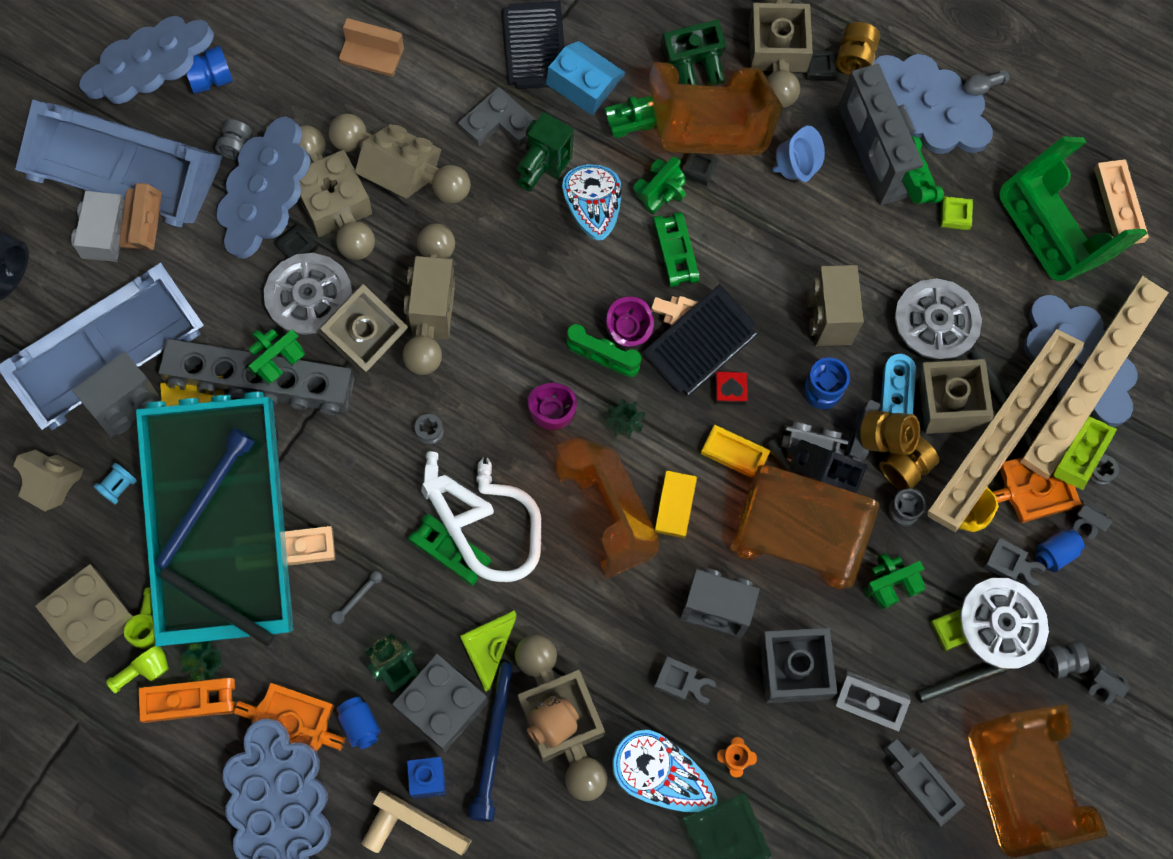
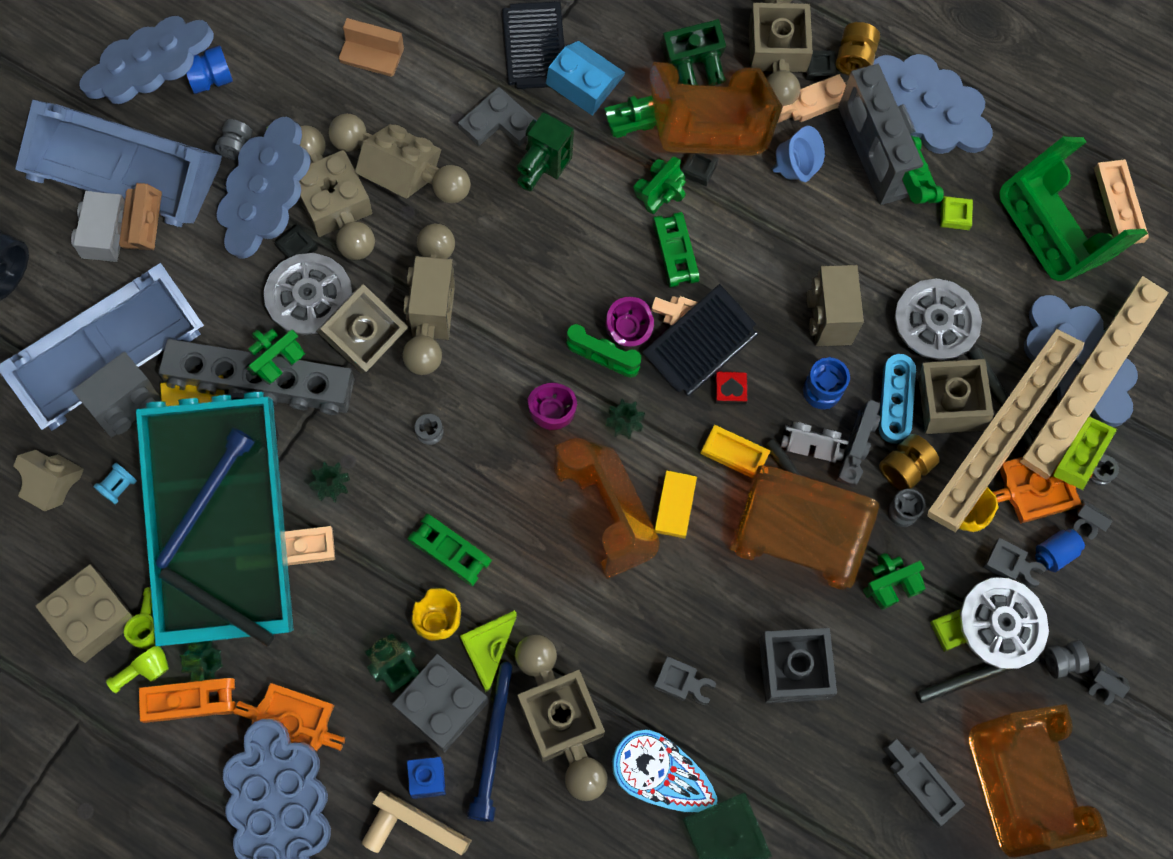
(321, 481): none -> clear green gear
(339, 616): dark grey hinge -> none
(358, 723): blue brick -> none
(435, 485): white piece -> none
(437, 614): none -> yellow hair
(552, 722): medium nougat head -> none
(593, 198): shield -> none
(720, 603): dark grey brick -> none
(746, 757): orange plate -> none
(815, 100): none -> light nougat hinge
(816, 462): black torso -> none
(873, 701): light grey brick -> none
(890, 432): pearl gold wheel -> none
(981, 84): dark grey piece -> none

